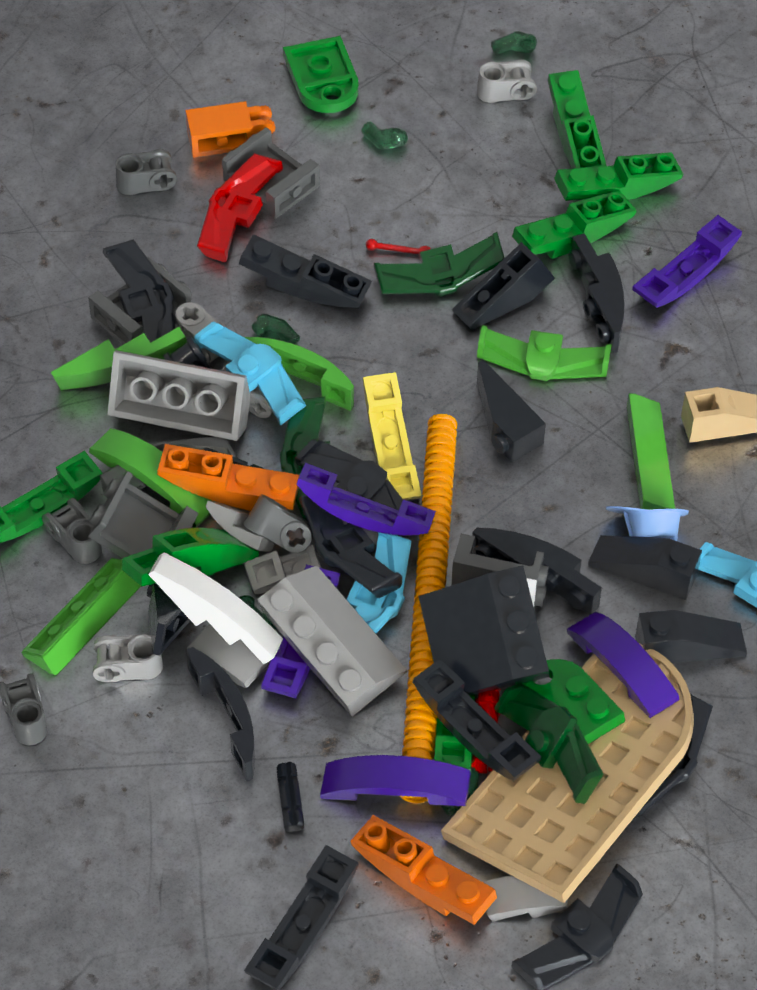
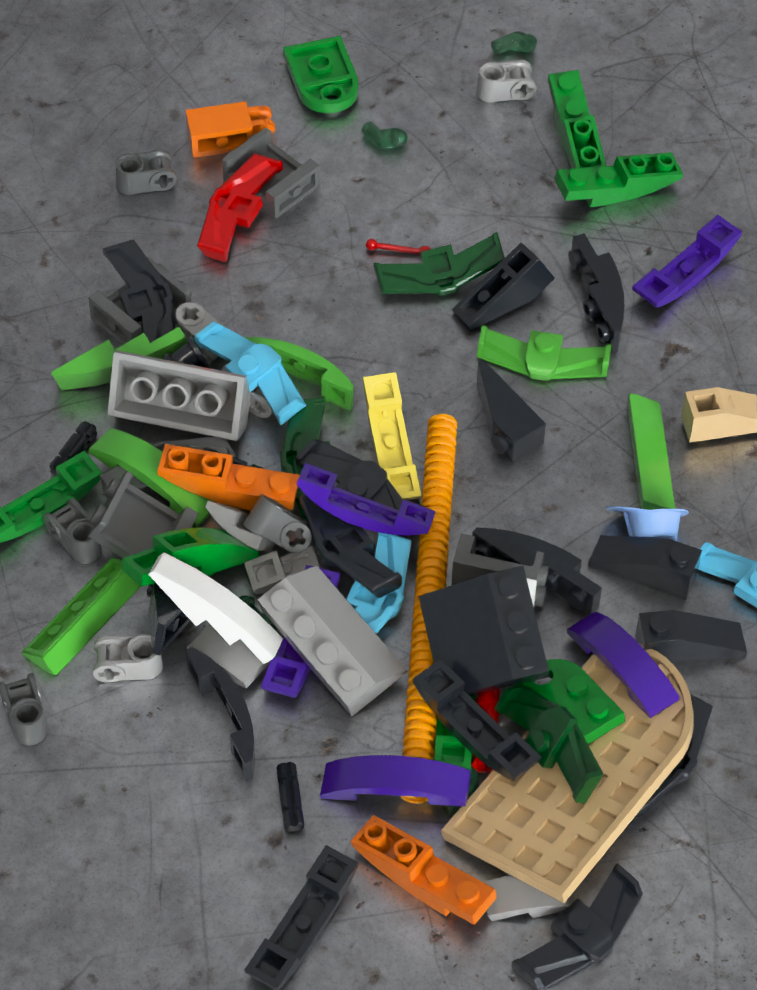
(76, 444): none -> black axle
(277, 325): clear green arm -> none
(311, 280): black slope -> none
(590, 216): green slope -> none

